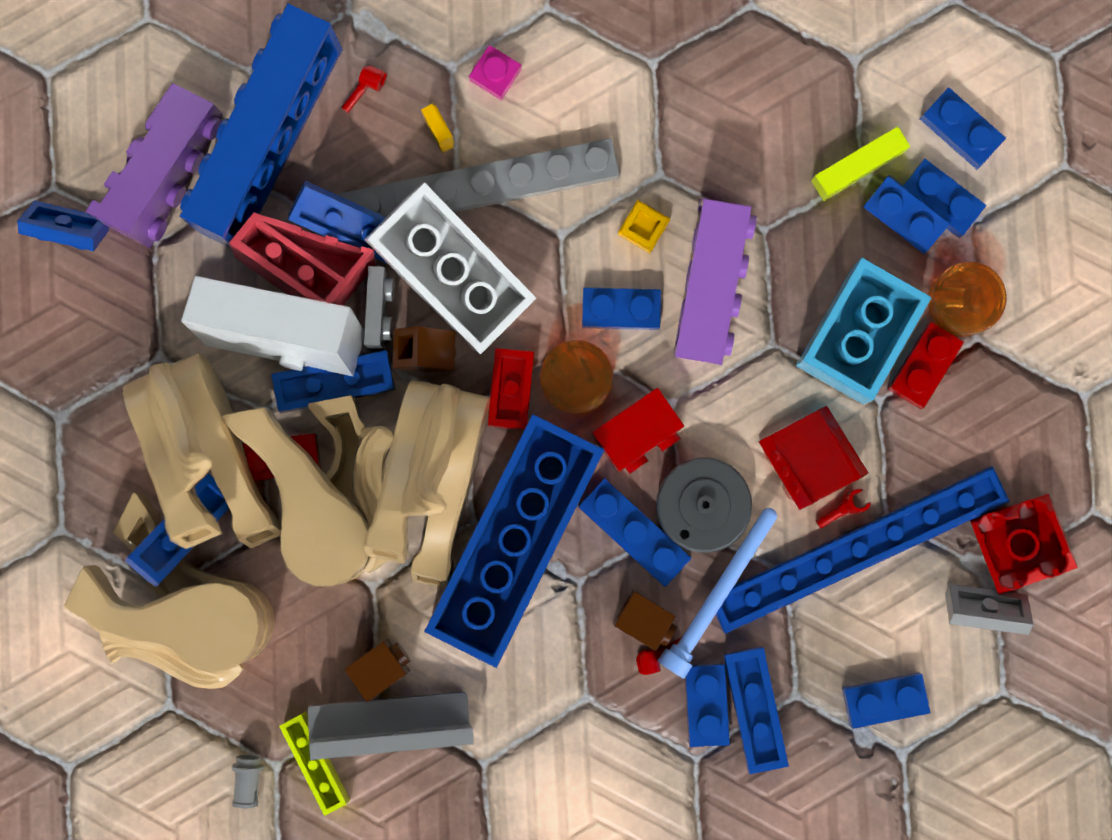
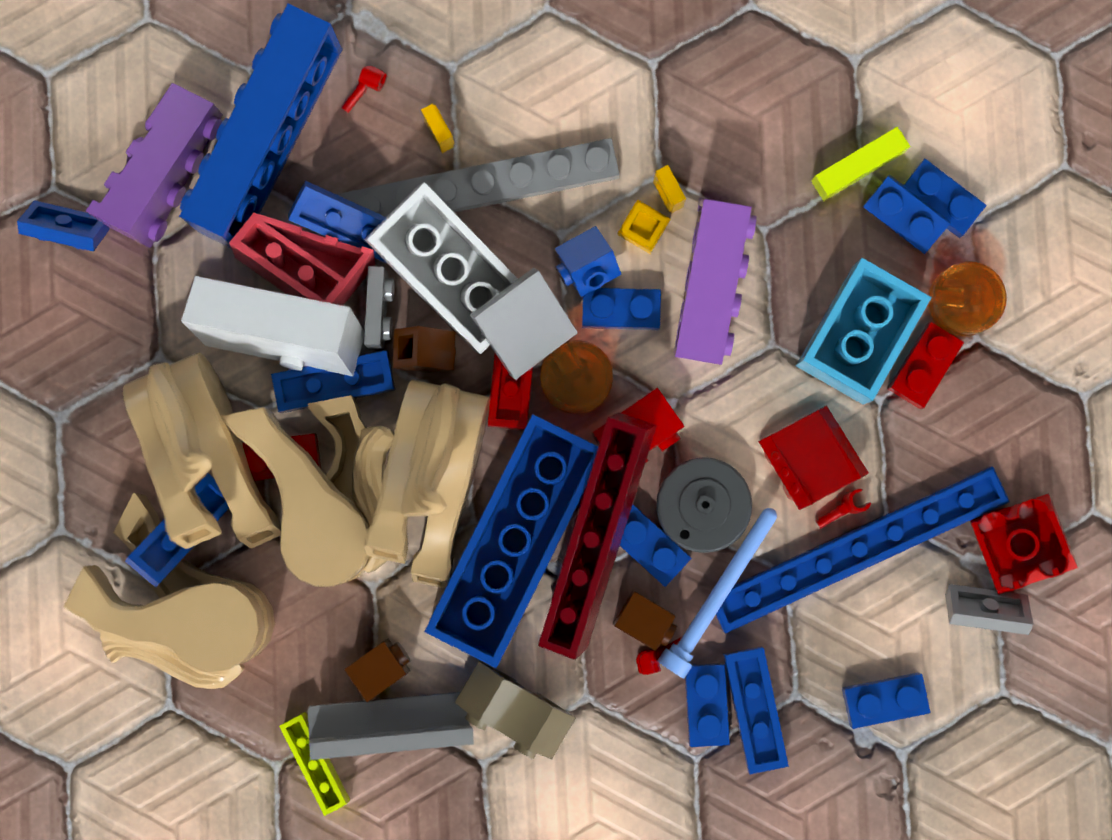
(246, 781): light grey pin -> none
(495, 72): dark pink plate -> none
(513, 710): none -> dark tan brick
(524, 323): none -> light grey tile
(587, 262): none -> blue brick
(597, 535): none -> dark red brick
(669, 189): none -> yellow tile
(962, 128): blue plate -> none

